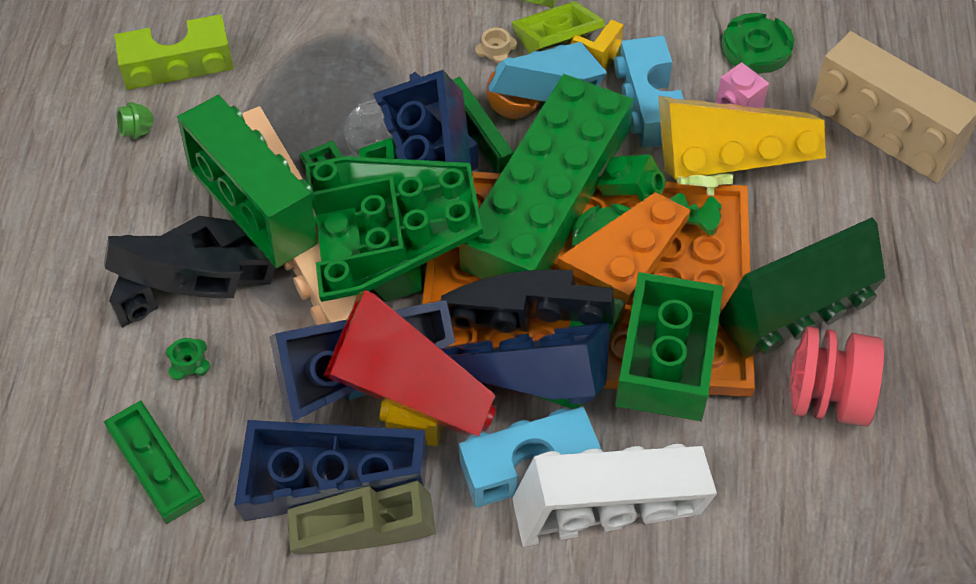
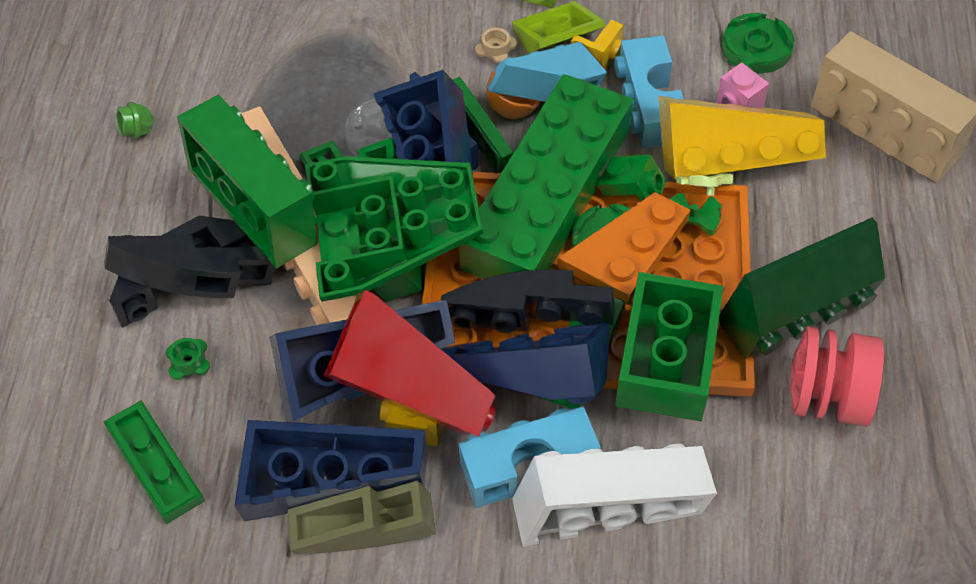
(200, 53): lime arch -> none

